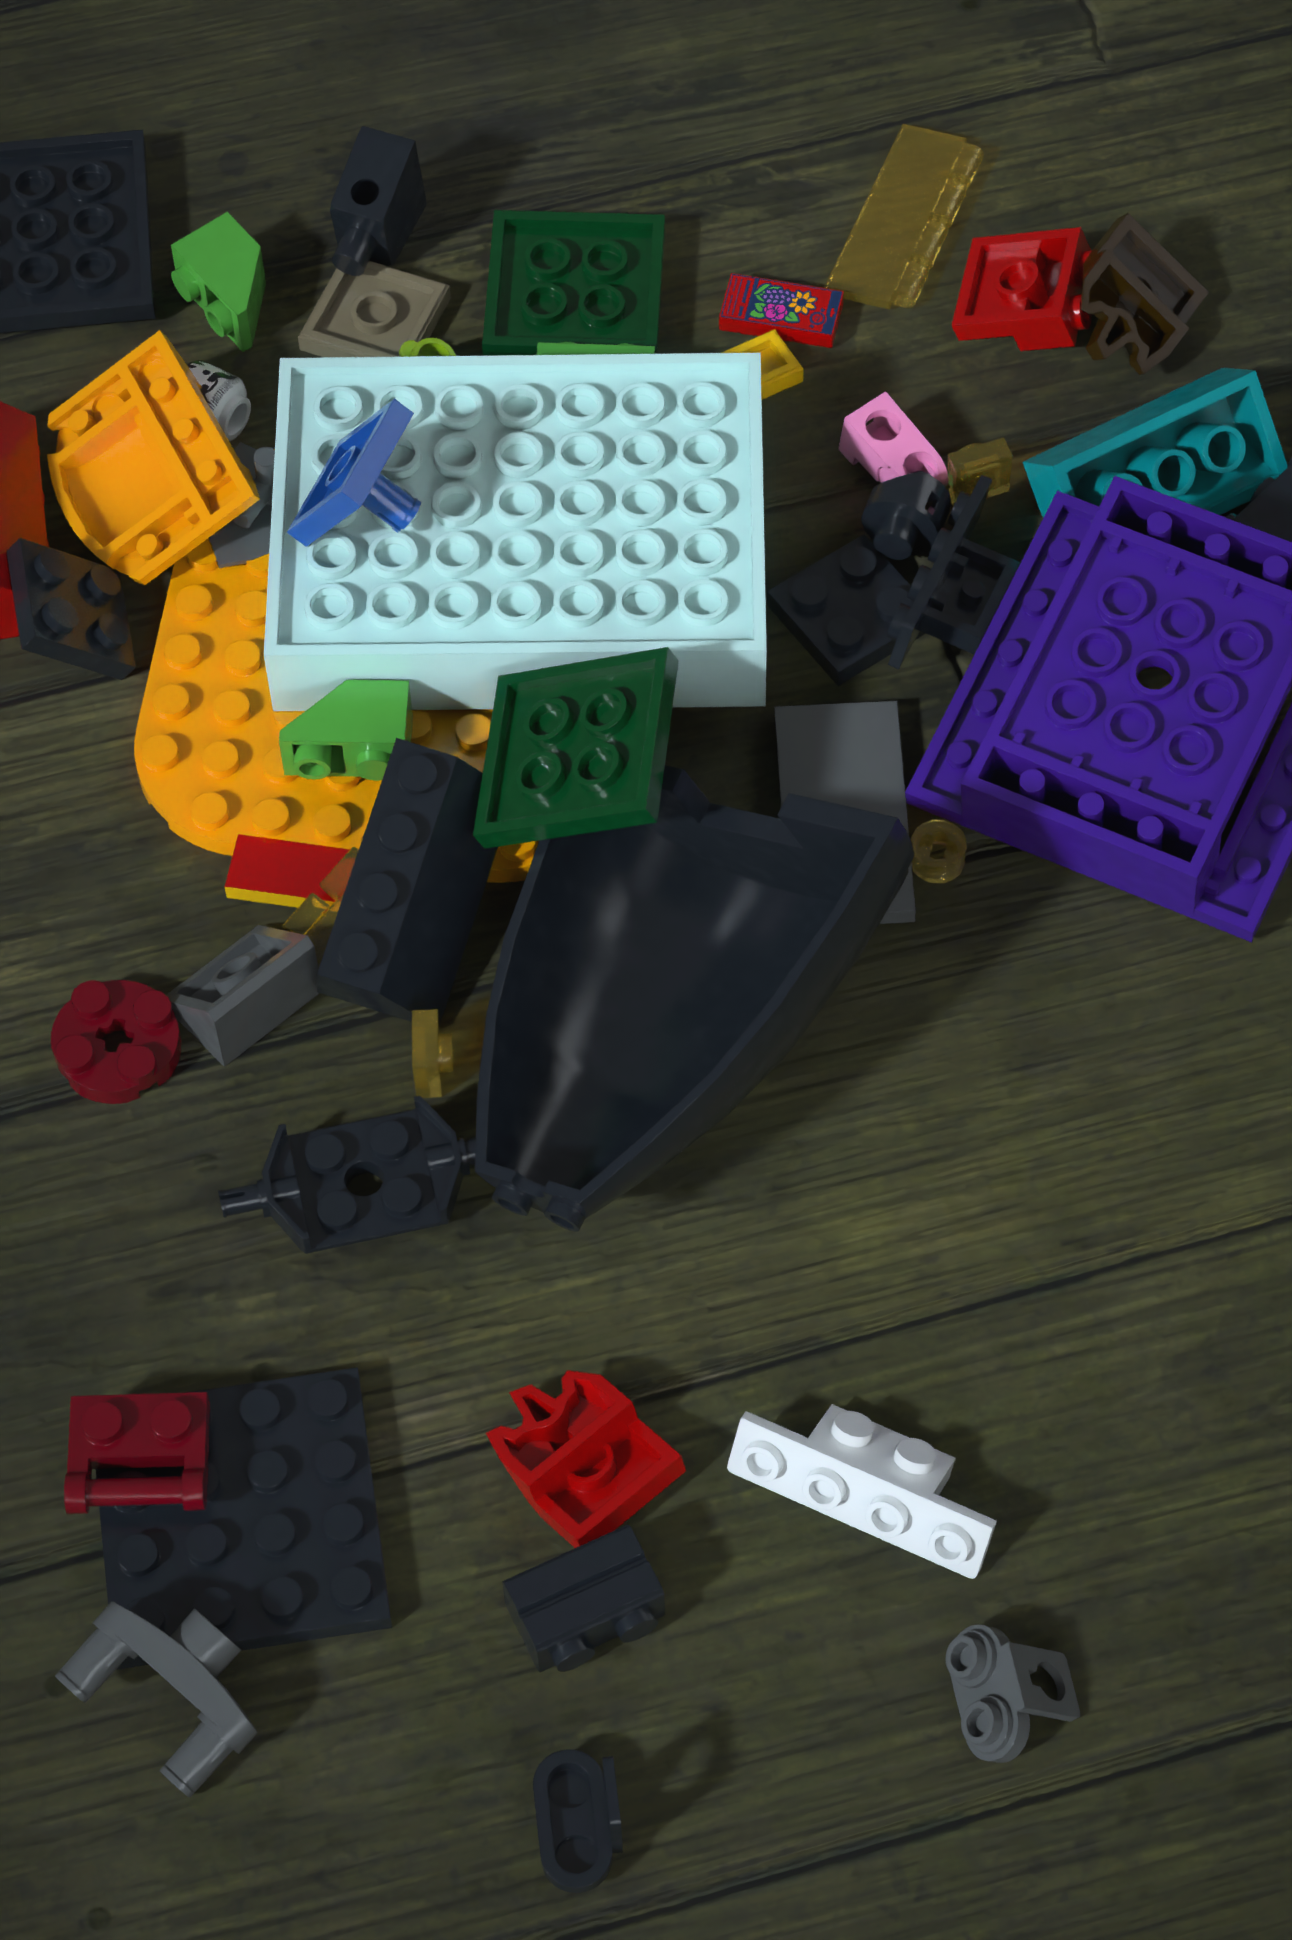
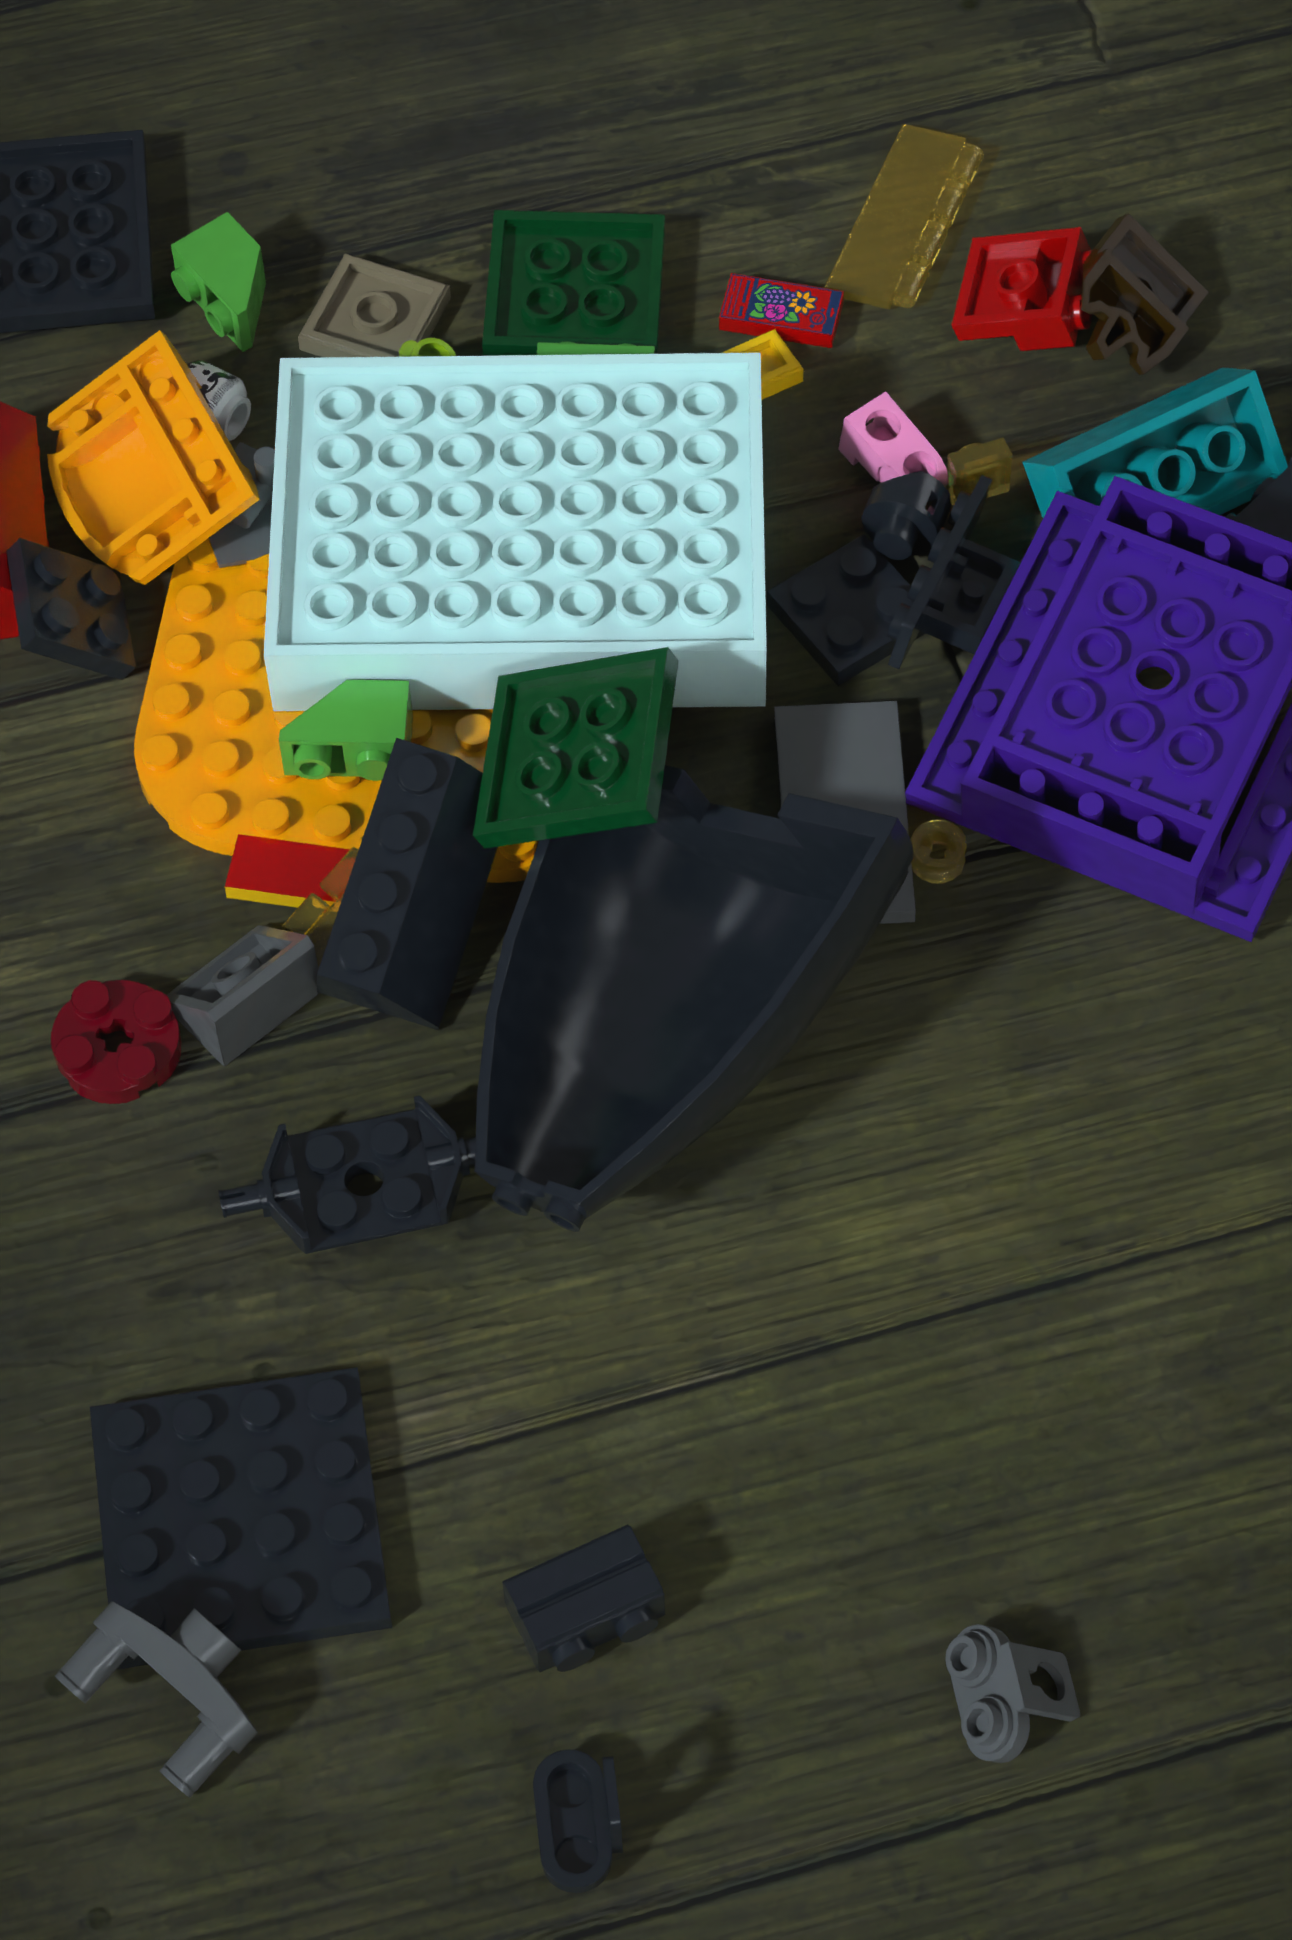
(137, 1434): dark red plate -> none
(355, 479): blue tile -> none
(376, 201): black torso -> none
(430, 1053): clear yellow plate -> none
(584, 1456): red plate -> none
(867, 1481): white bracket -> none

